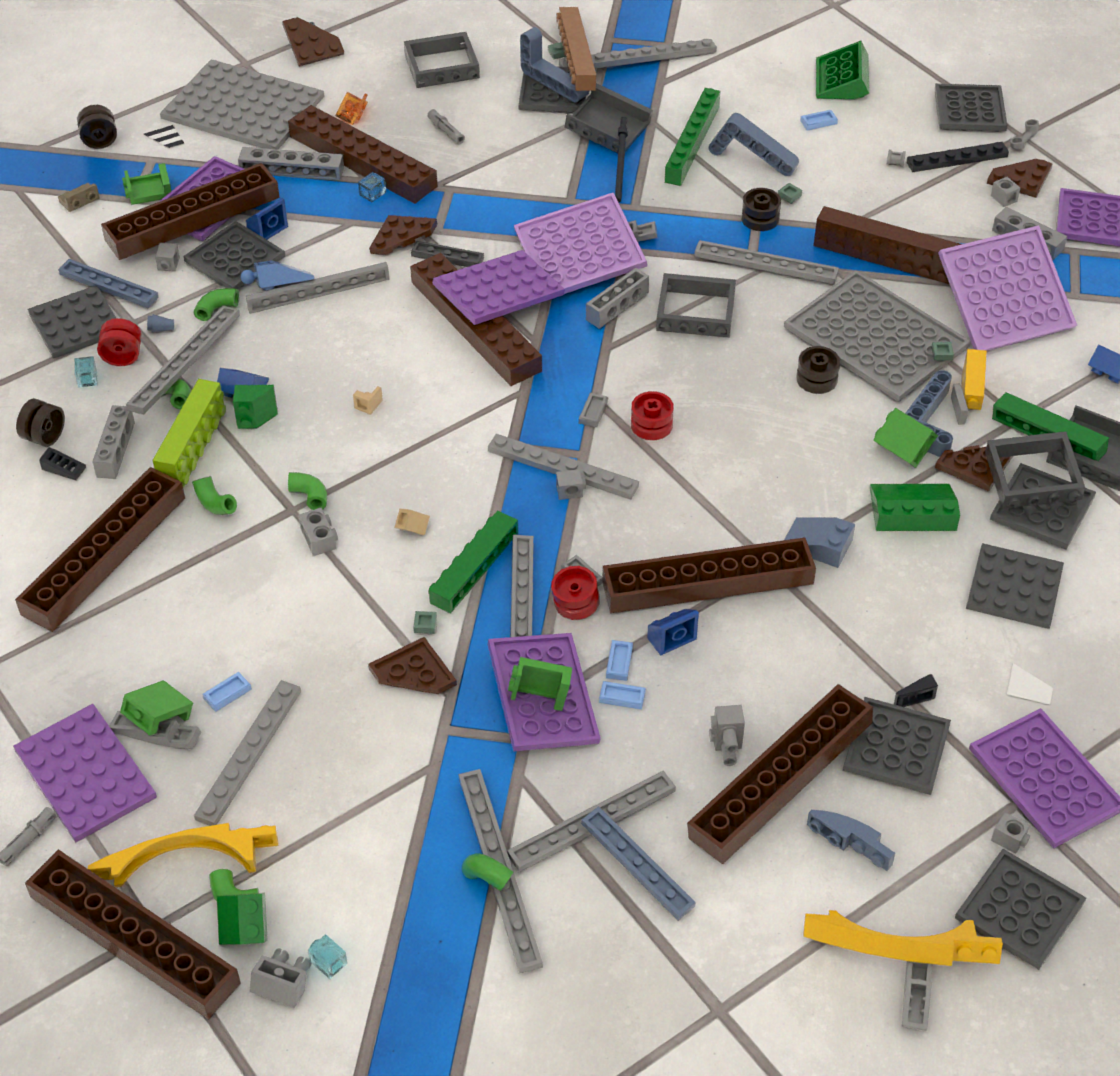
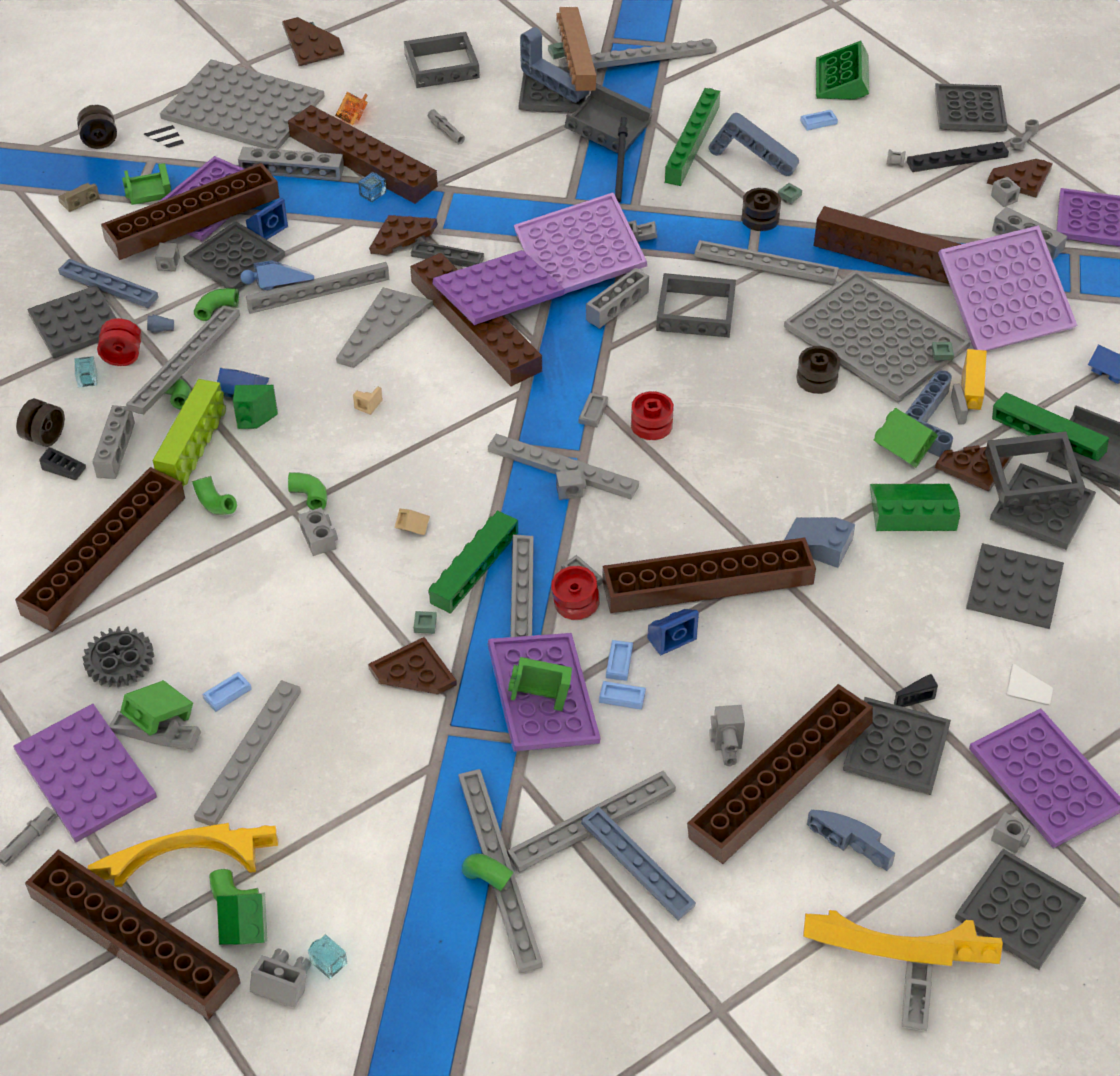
(118, 656): none -> dark grey gear
(382, 321): none -> light grey wing

